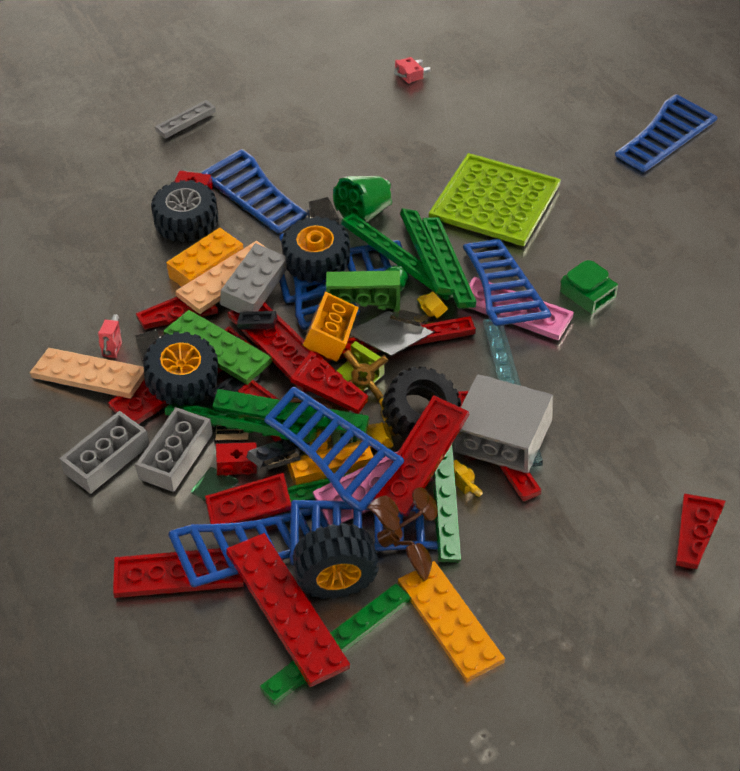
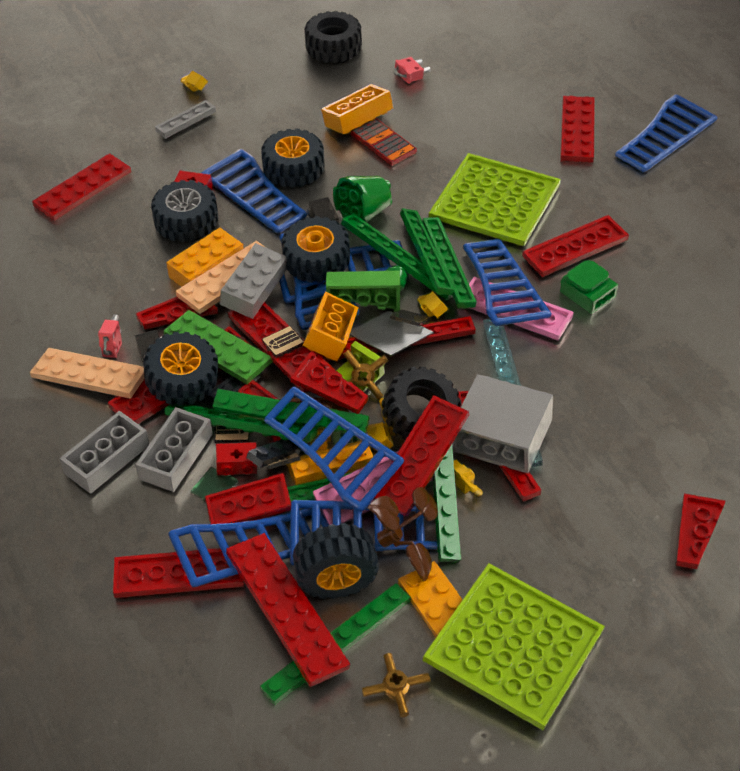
(81, 186): none -> red plate
(194, 81): none -> yellow piece
(257, 320): black plate -> none
(283, 341): none -> piece
(293, 158): none -> black wheel
(333, 37): none -> black tyre
(357, 109): none -> light orange brick
(384, 142): none -> tile
(396, 691): none -> pearl gold bar
(514, 645): none -> lime plate
(575, 245): none -> red plate
(577, 129): none -> red plate

